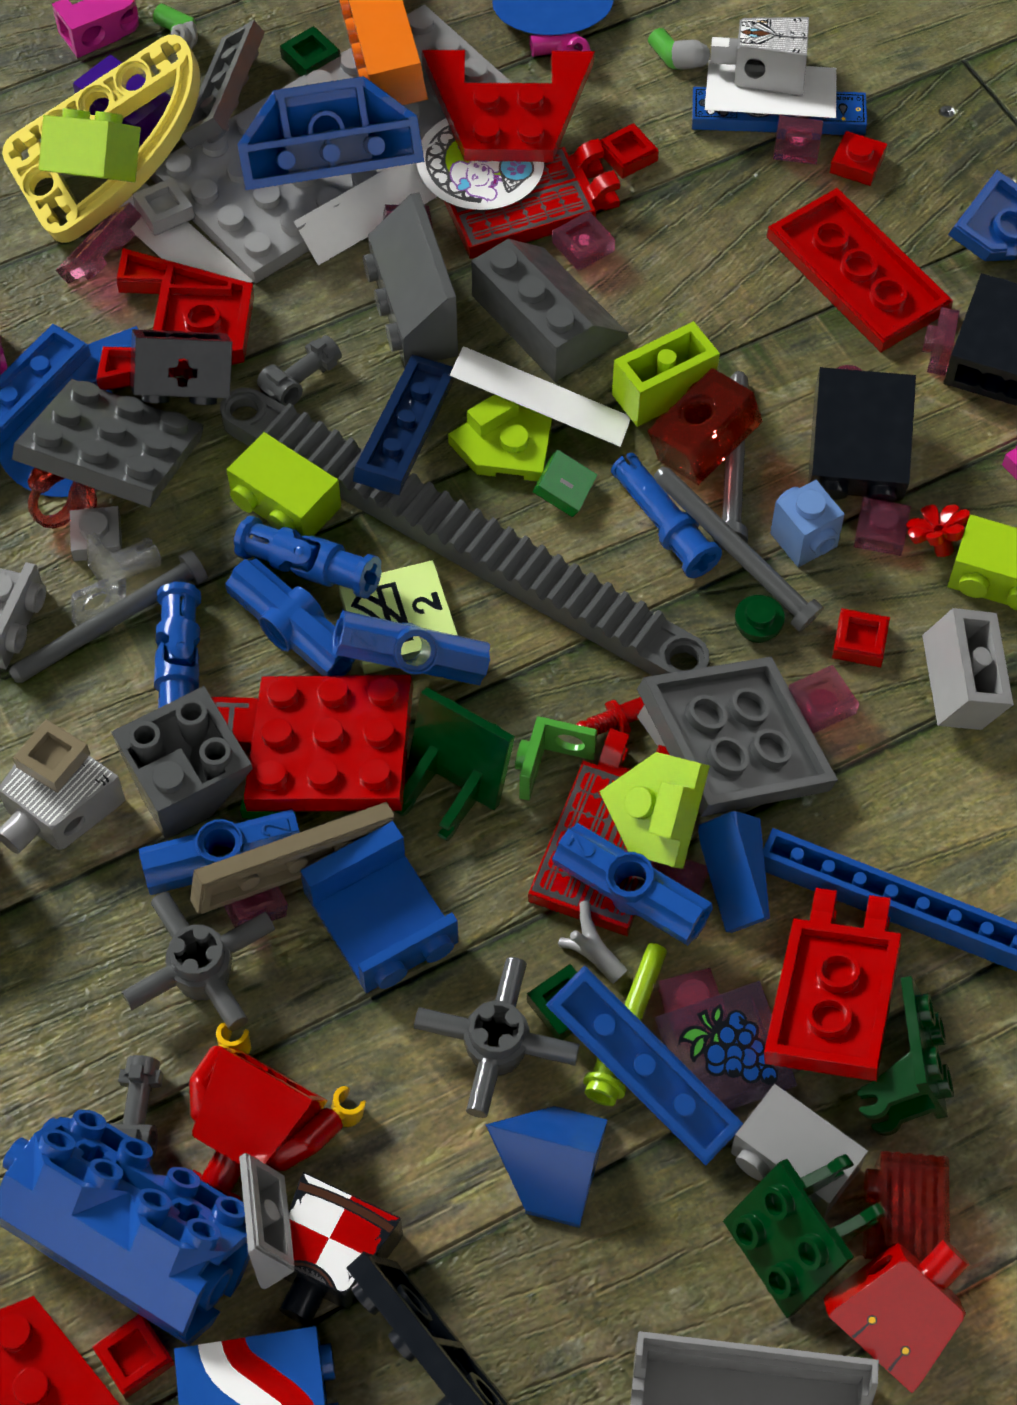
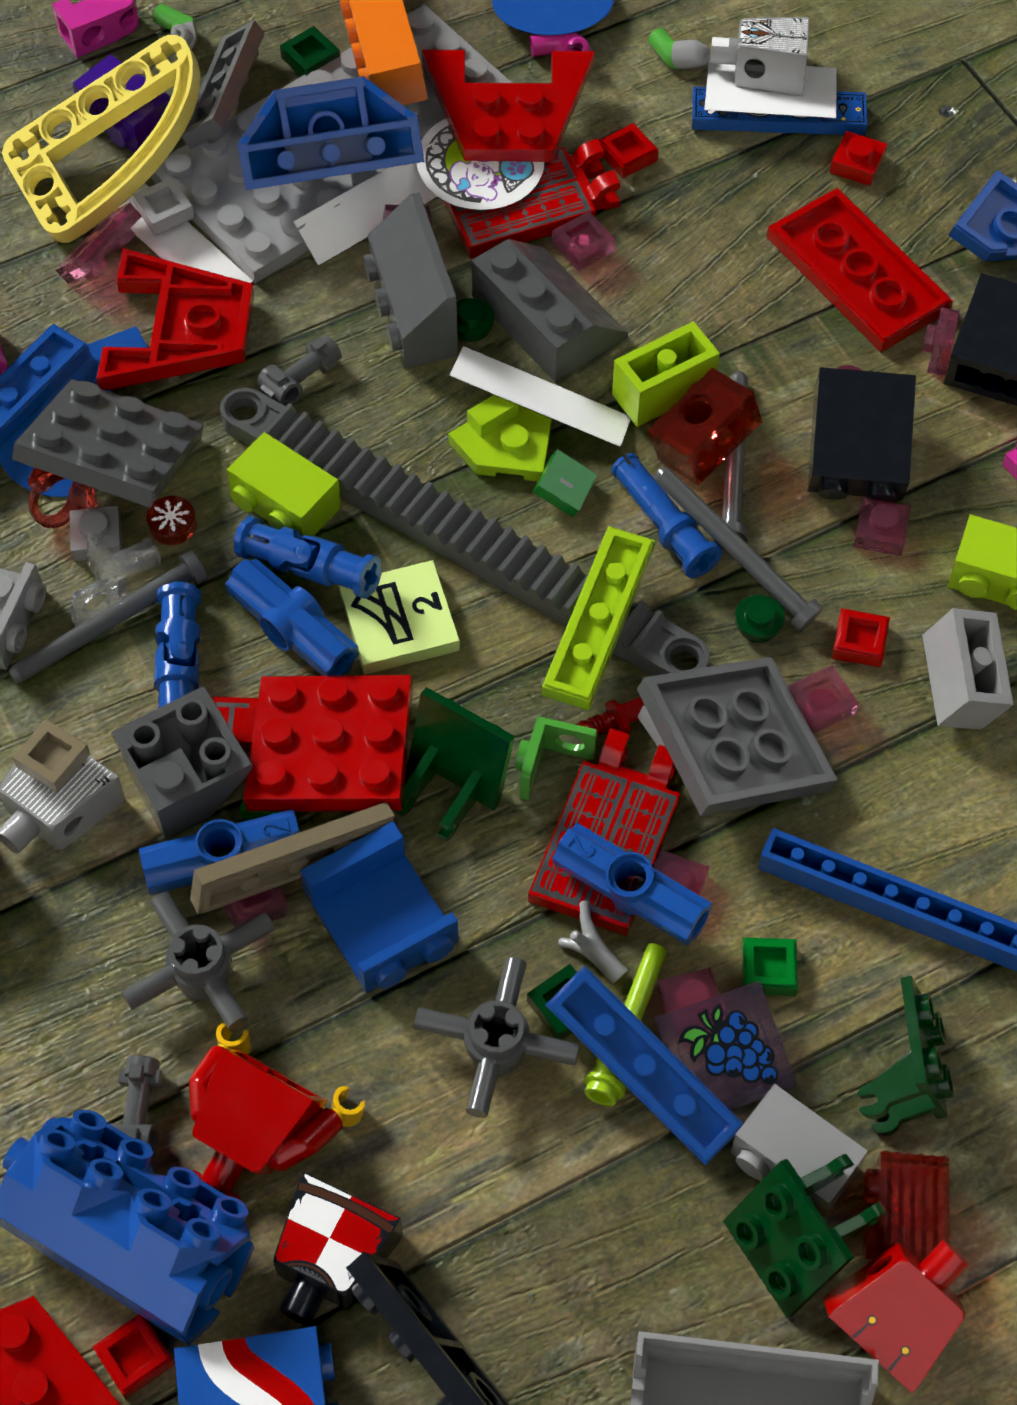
(89, 147): lime brick -> none
(159, 350): black brick -> none
(171, 520): none -> clear red tile
(266, 1221): light grey slope -> none
(381, 643): blue piece -> none
(404, 425): dark blue plate -> none
(474, 319): none -> dark green plate
(551, 1160): blue slope -> none
(598, 618): none -> lime tile
(657, 806): lime plate -> none
(736, 868): blue slope -> none
(772, 963): none -> green tile
(798, 139): clear pink plate -> none
(806, 522): medium blue brick -> none
(835, 992): red tile -> none
(939, 528): red plant -> none

